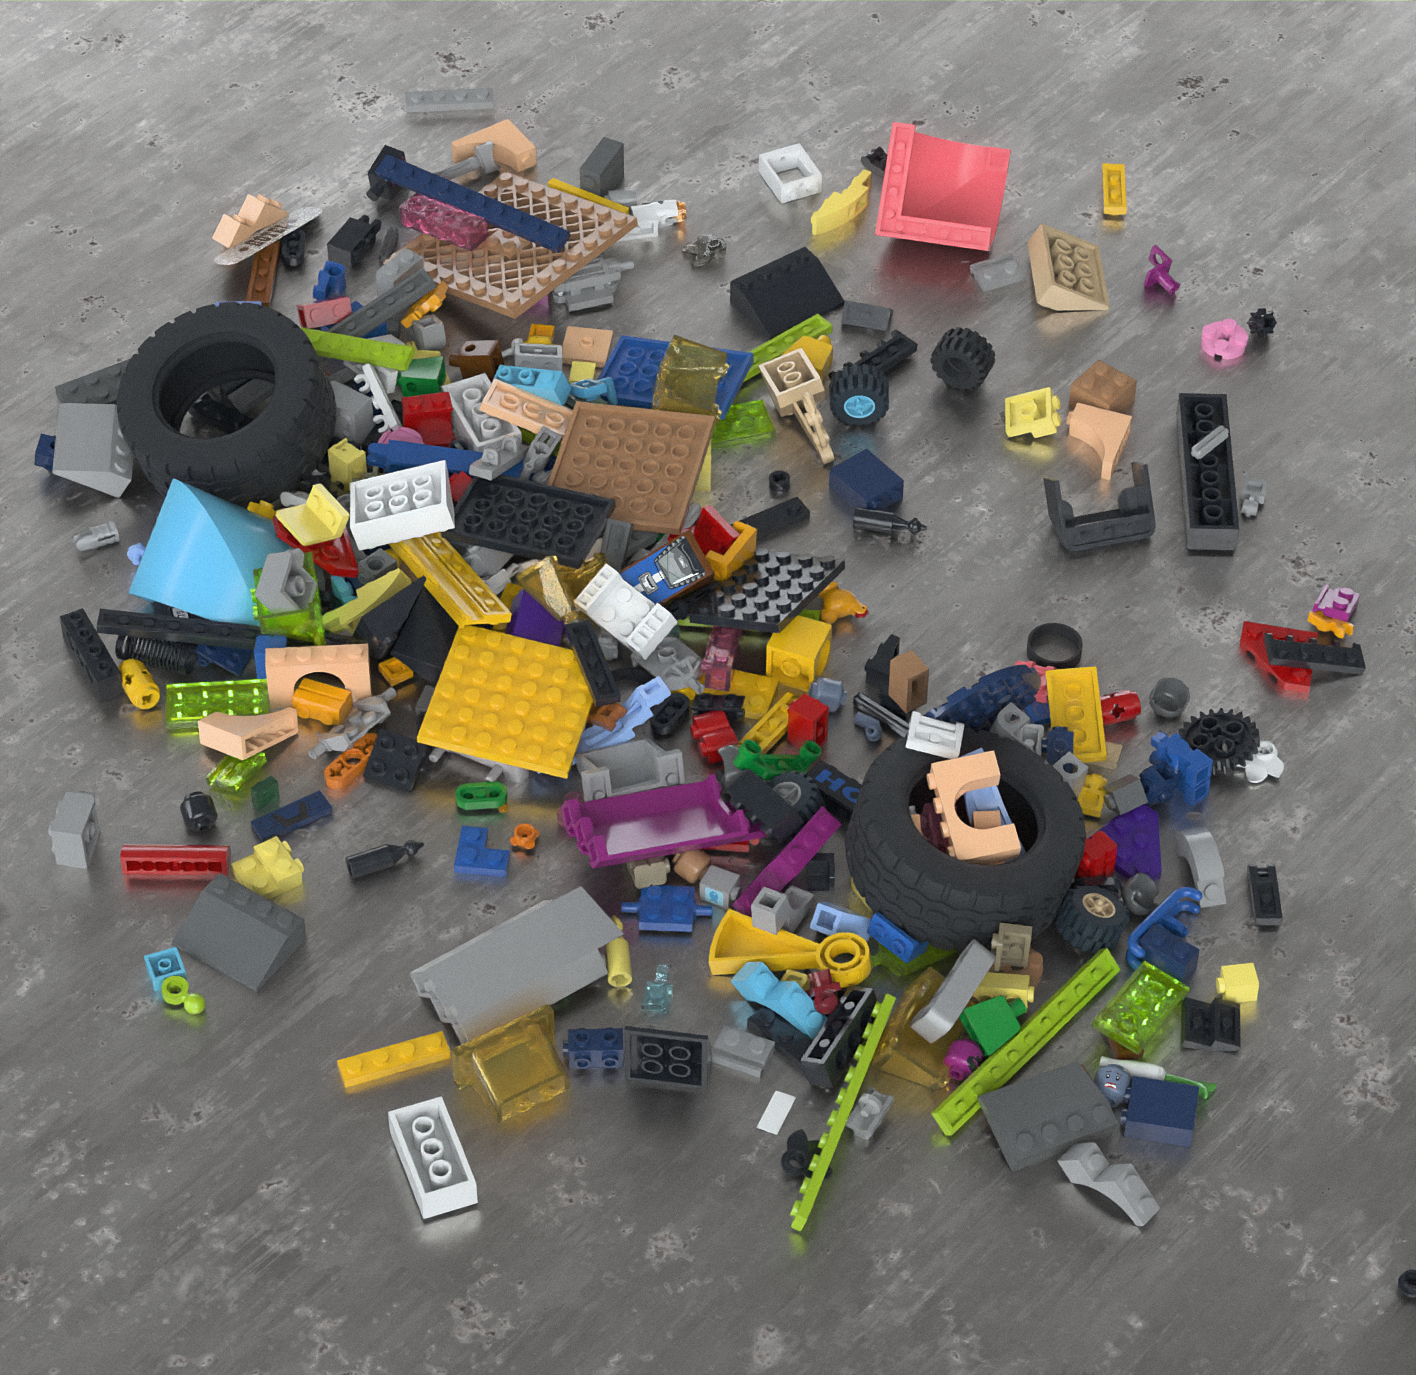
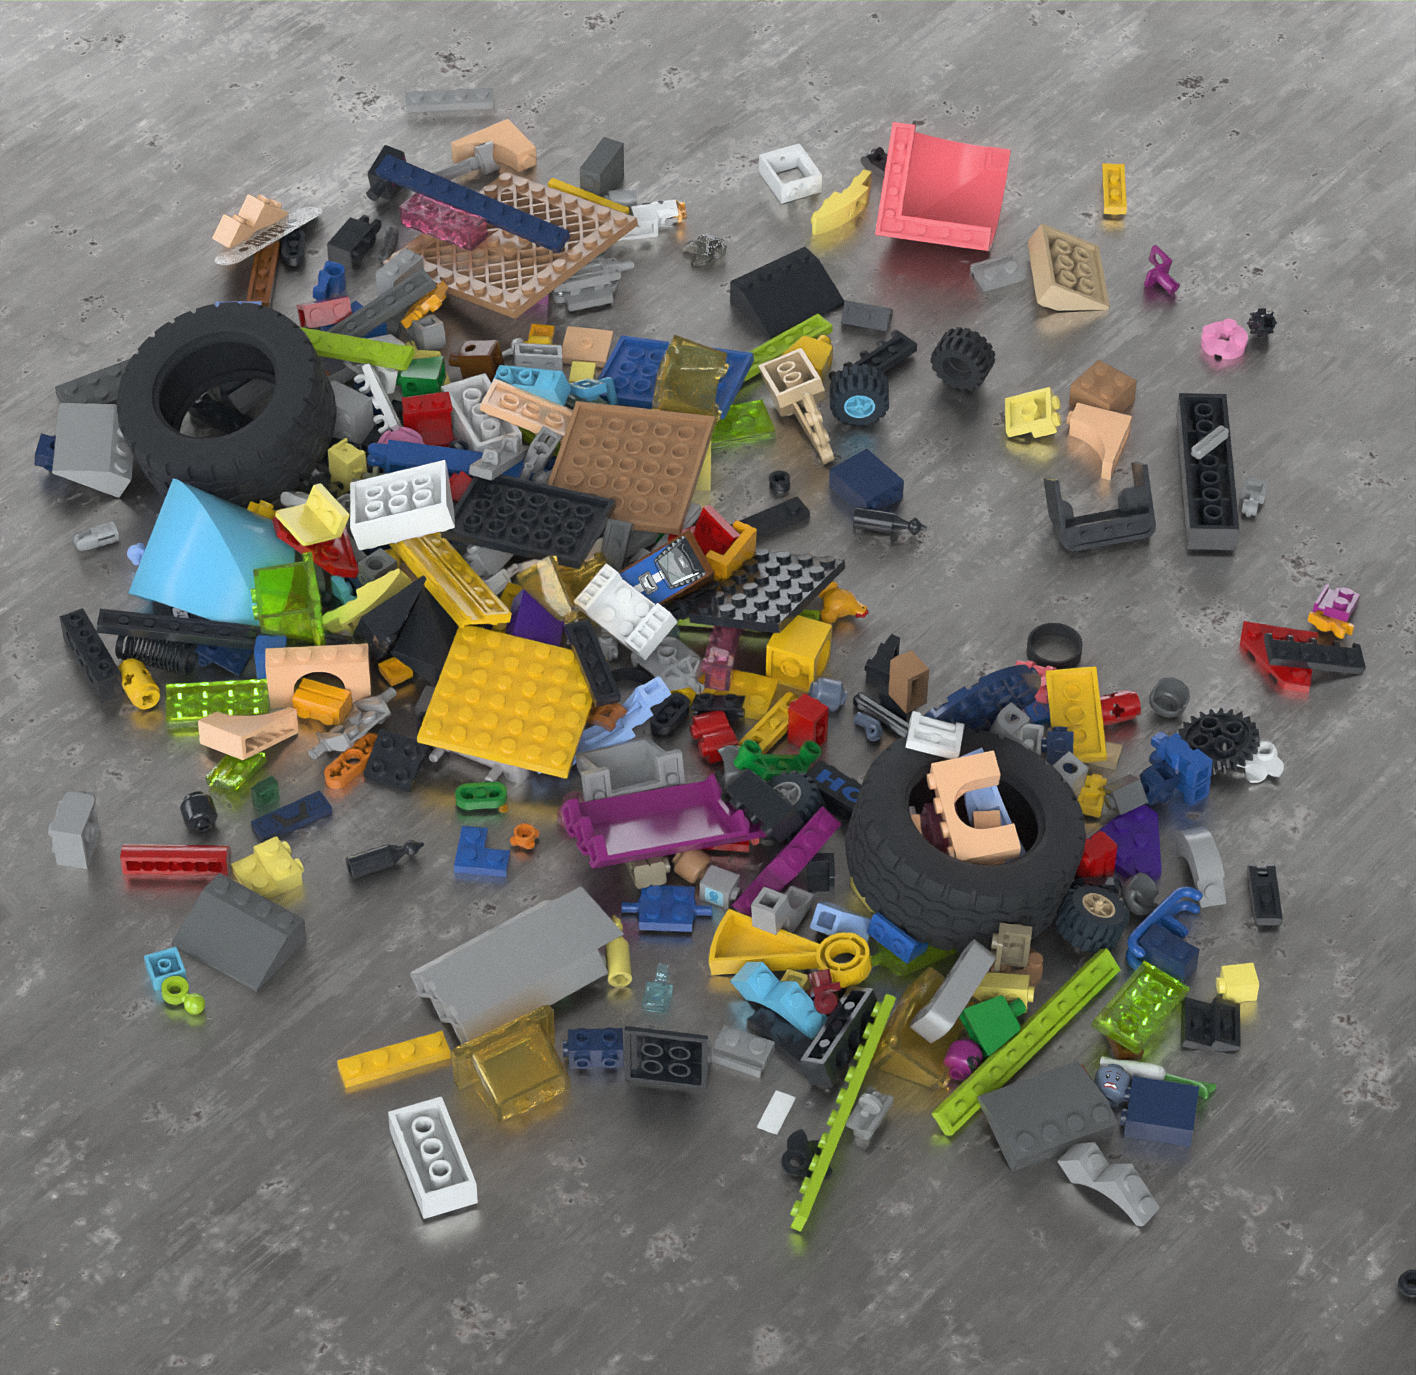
(285, 582): light grey hinge -> none

